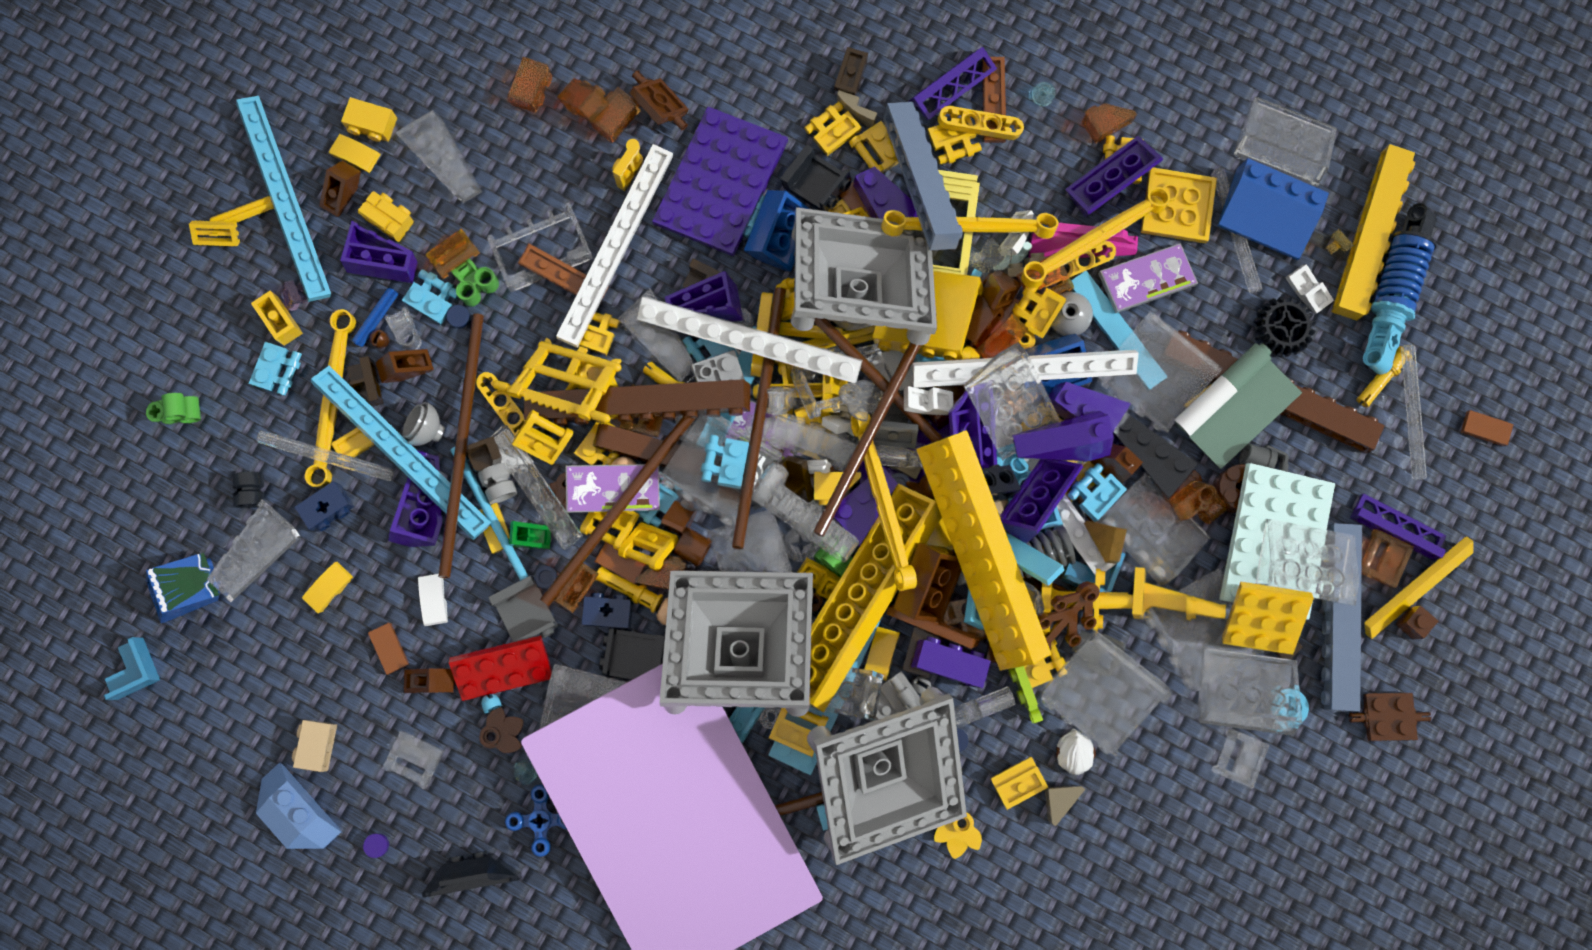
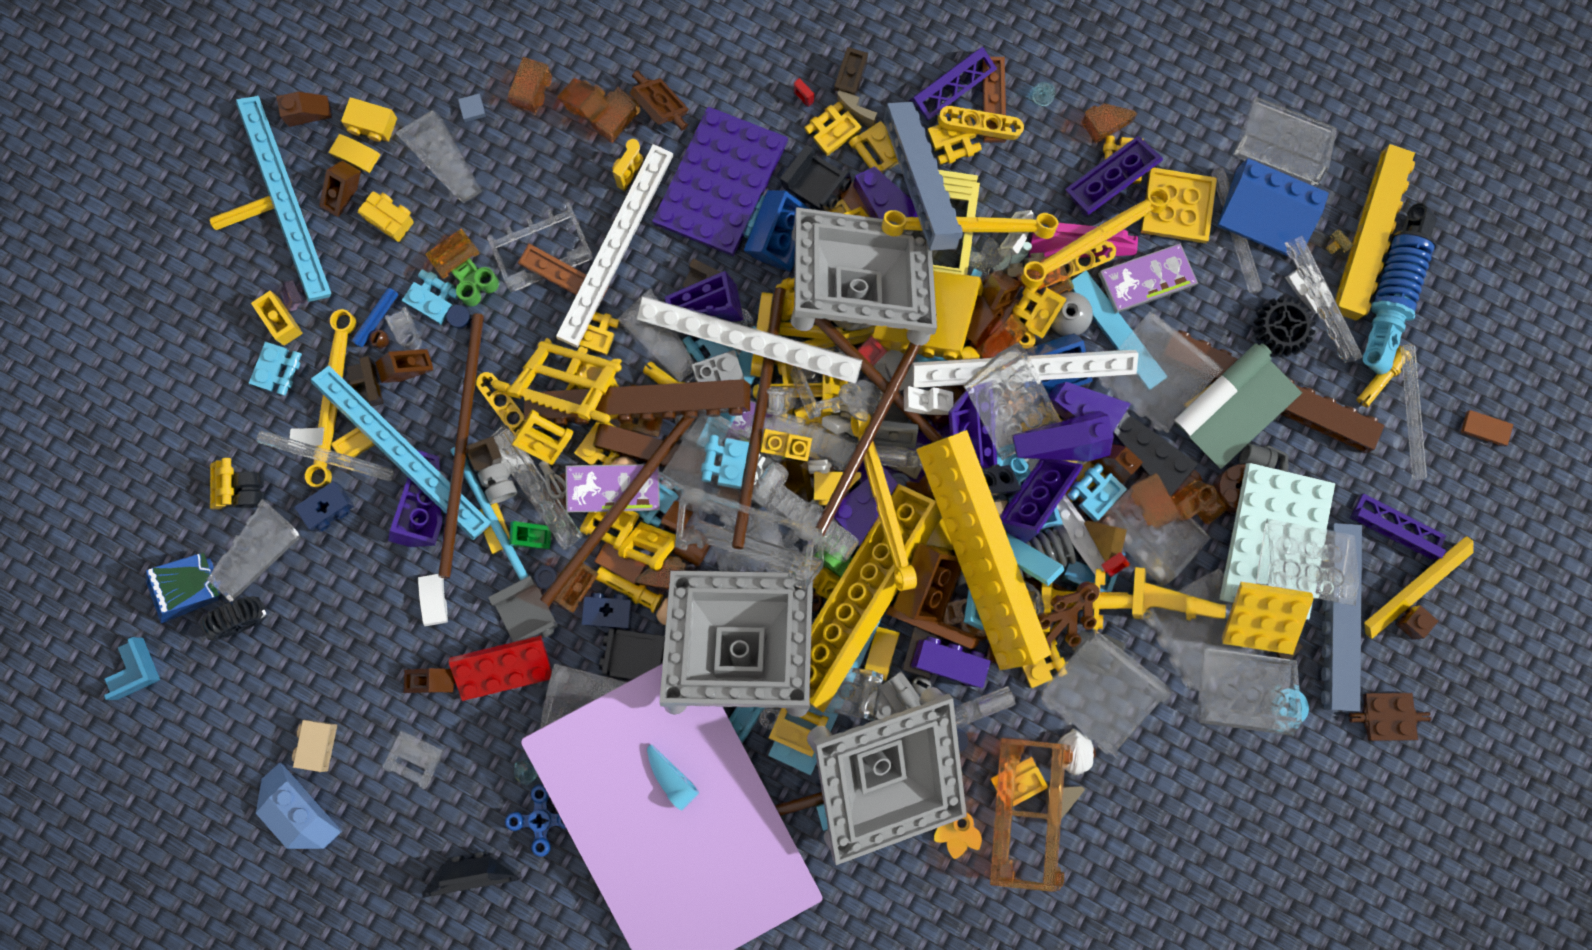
(174, 409): bright green piece -> none
(207, 229): yellow tile -> none
(221, 483): none -> yellow plate
(233, 618): none -> black gear
(303, 108): none -> reddish brown slope
(311, 436): none -> white sticker
(327, 586): yellow slope -> none
(376, 257): dark purple wedge -> none
(376, 845): dark purple tile -> none
(388, 648): dark orange tile -> none
(422, 425): light grey piece -> none
(472, 107): none -> sand blue tile
(490, 704): medium azure hinge -> none
(504, 729): reddish brown plate -> none
(550, 475): none -> light grey piece
(671, 779): none -> medium azure piece
(785, 444): none -> yellow slope
(800, 565): none -> clear windscreen
(803, 92): none -> red tile
(872, 350): none -> red tile
(1001, 867): none -> clear orange windscreen
(1025, 693): lime plate -> none
(1115, 564): none -> red tile
(1156, 502): none -> clear orange brick
(1247, 762): clear plate -> none
(1326, 305): none -> clear plate
(1391, 562): clear orange plate -> none

